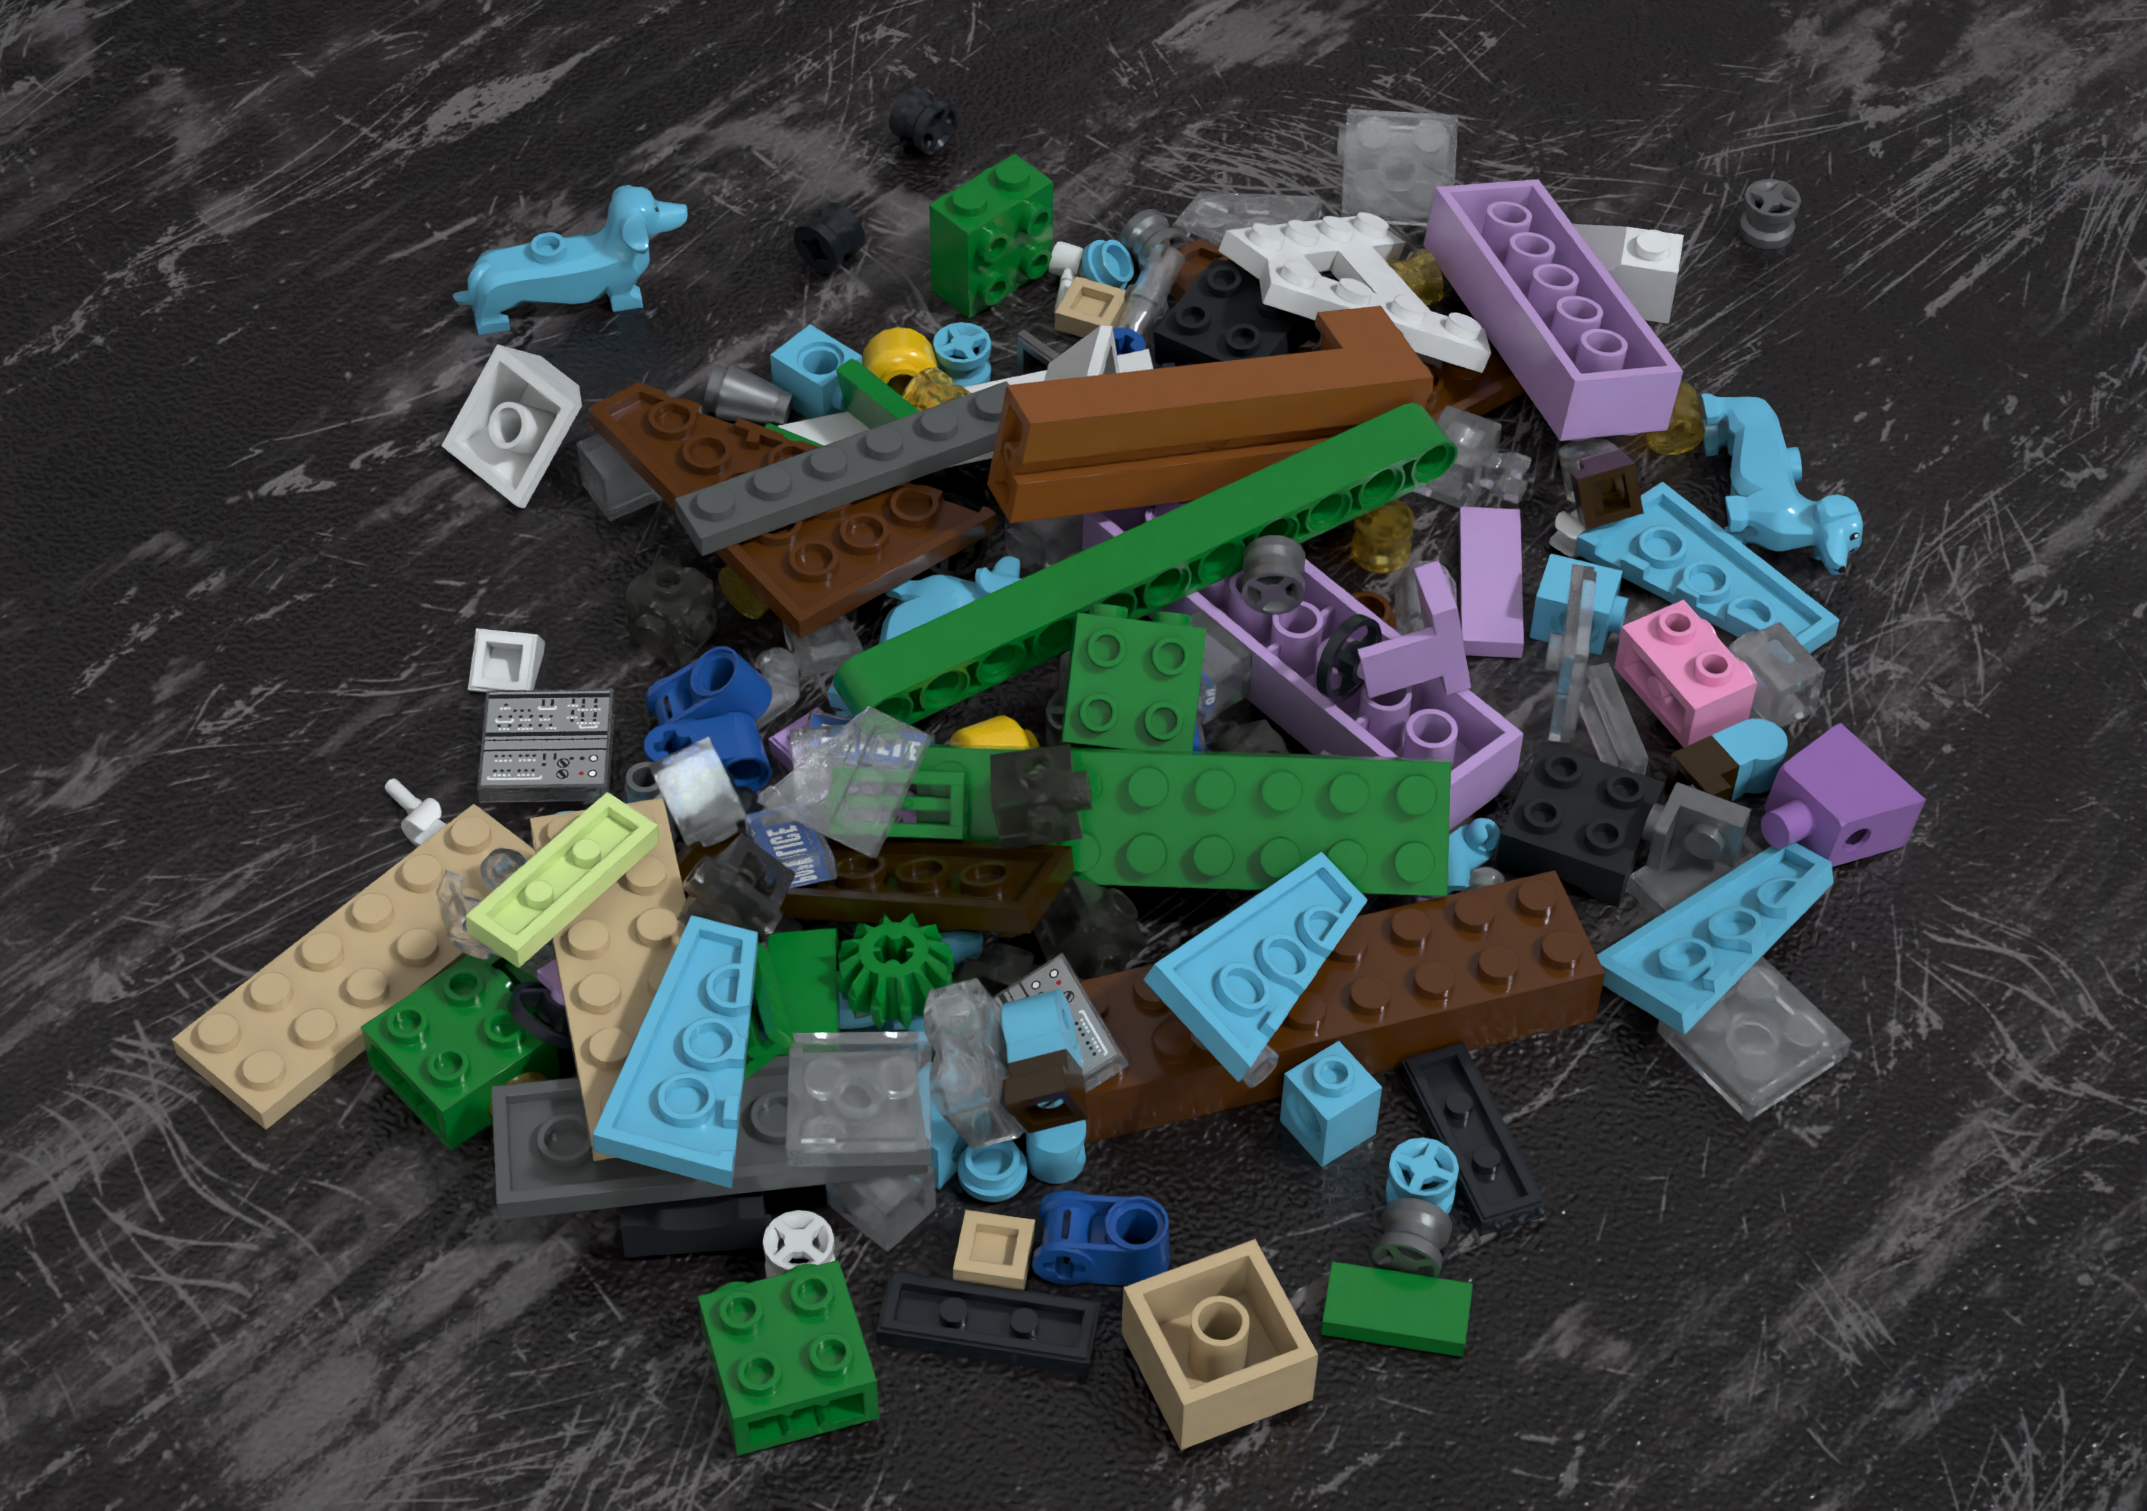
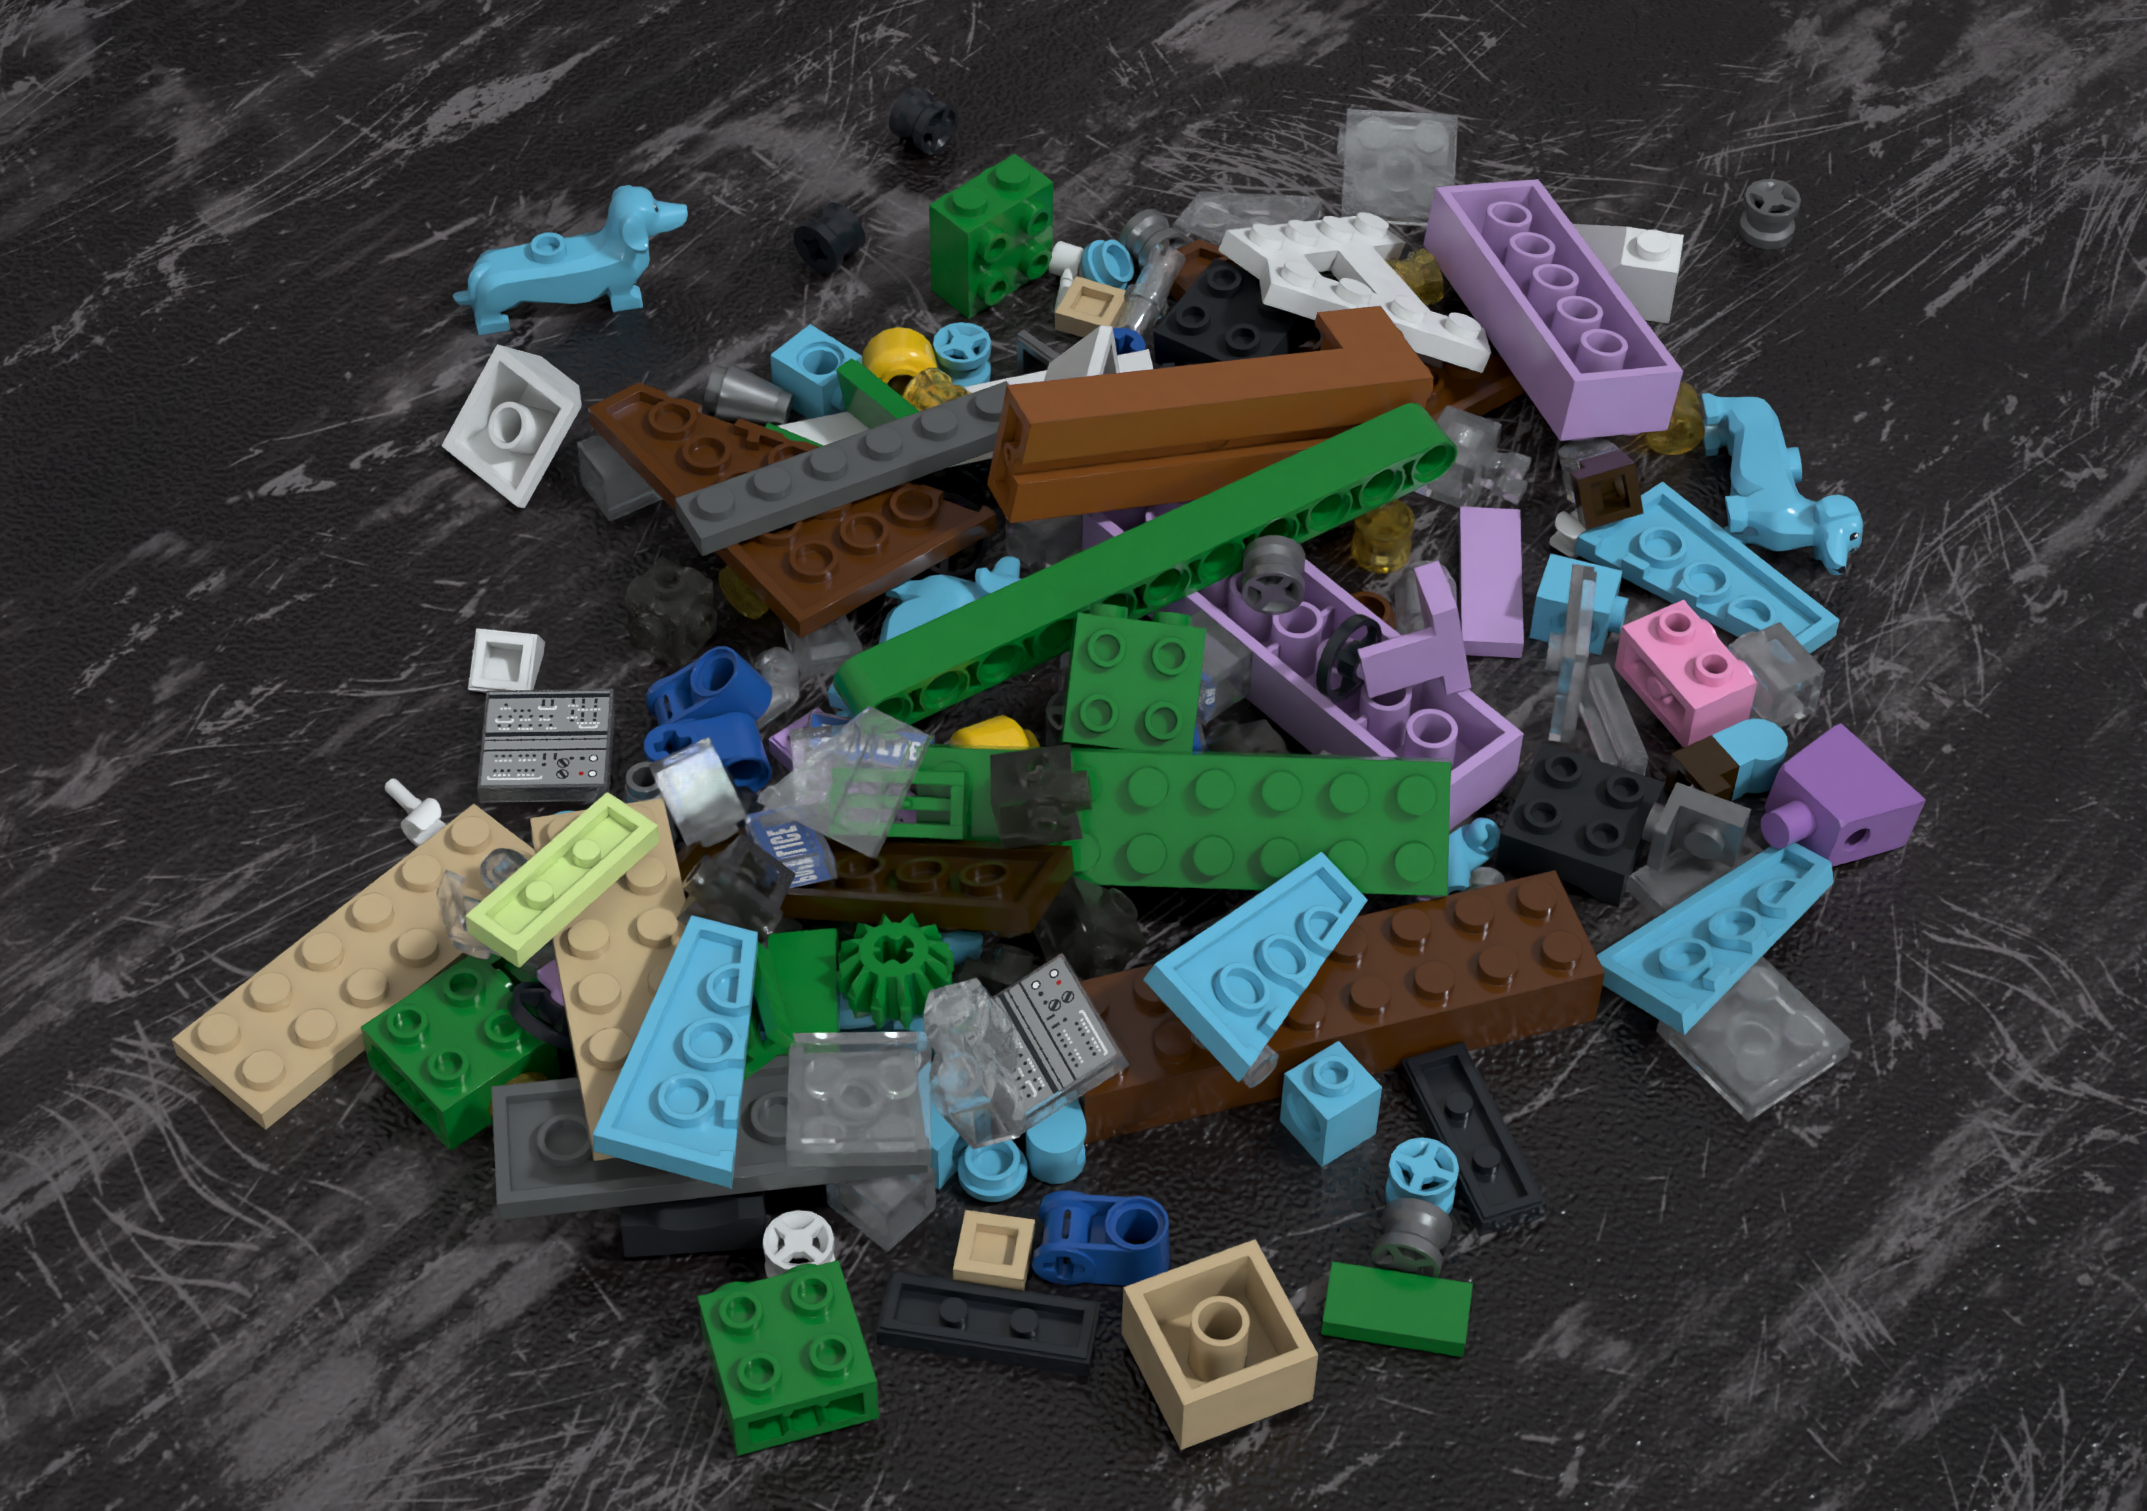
(1042, 1062): leg -> none

